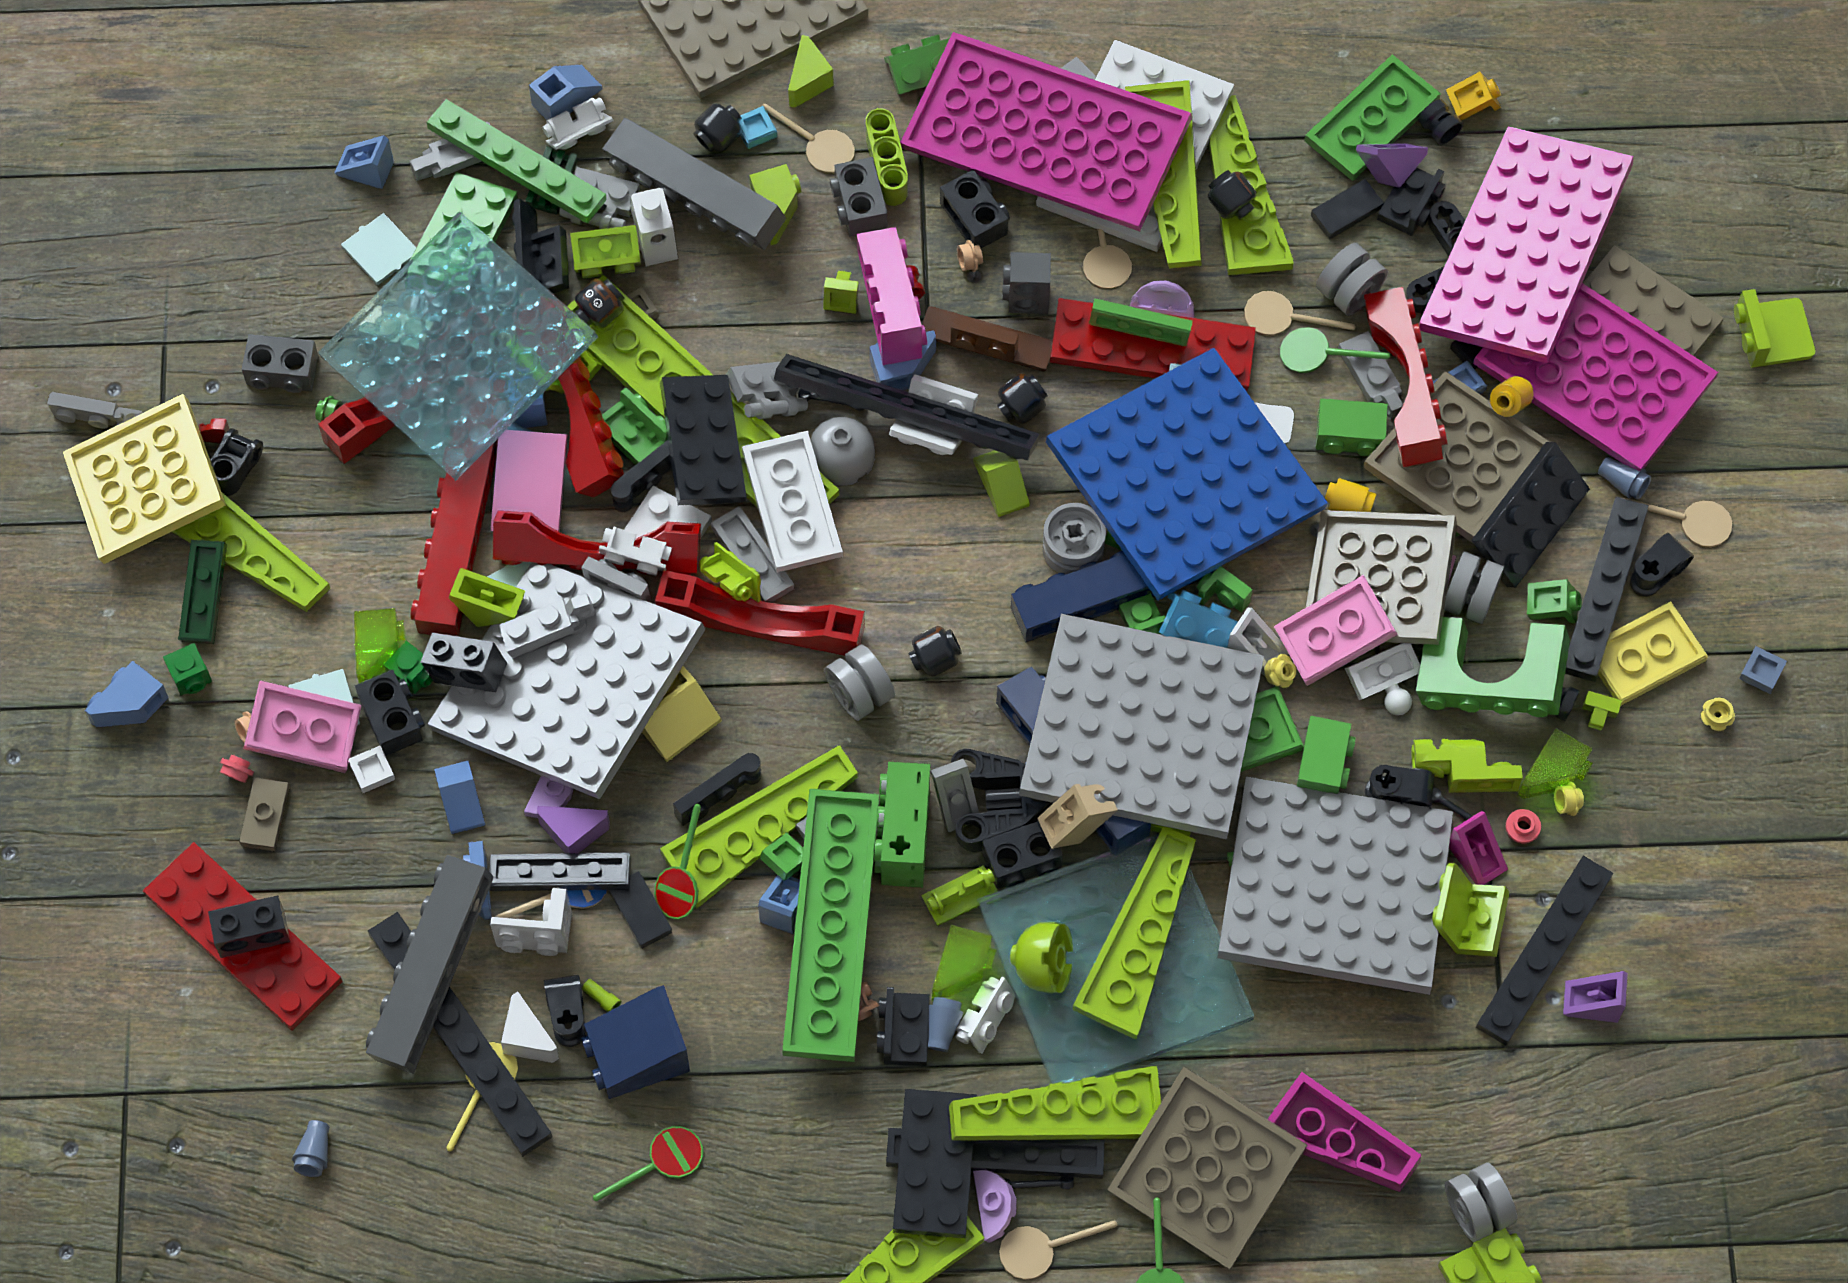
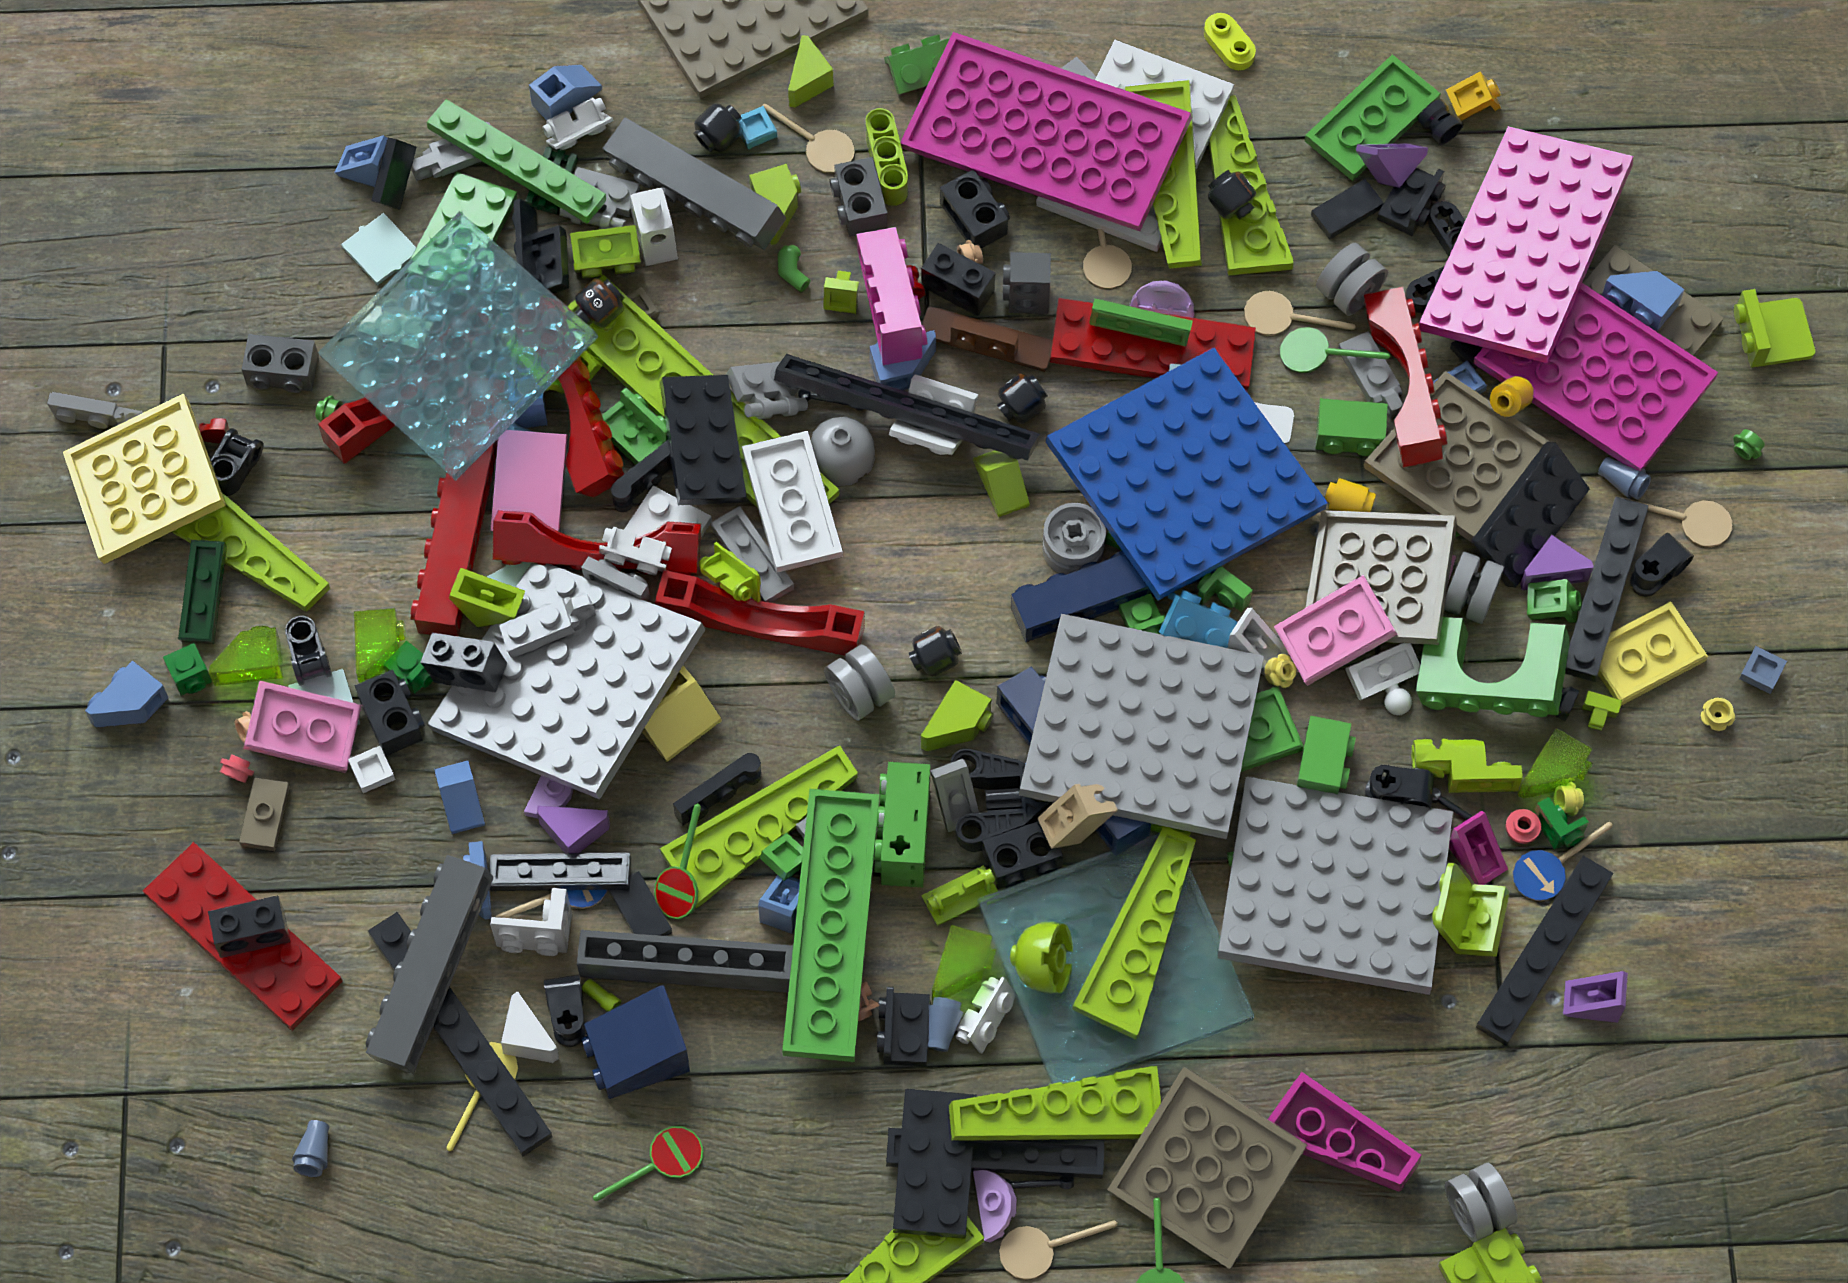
(249, 658): none -> clear neon green slope
(307, 655): none -> black piece
(393, 173): none -> black tile
(684, 961): none -> dark grey brick
(788, 269): none -> bright green arm
(957, 718): none -> lime slope
(958, 279): none -> black brick
(1227, 39): none -> neon yellow plate
(1541, 874): none -> blue piece
(1555, 825): none -> green bracket
(1557, 562): none -> medium lavender slope
(1644, 296): none -> medium blue slope
(1748, 445): none -> bright green plate

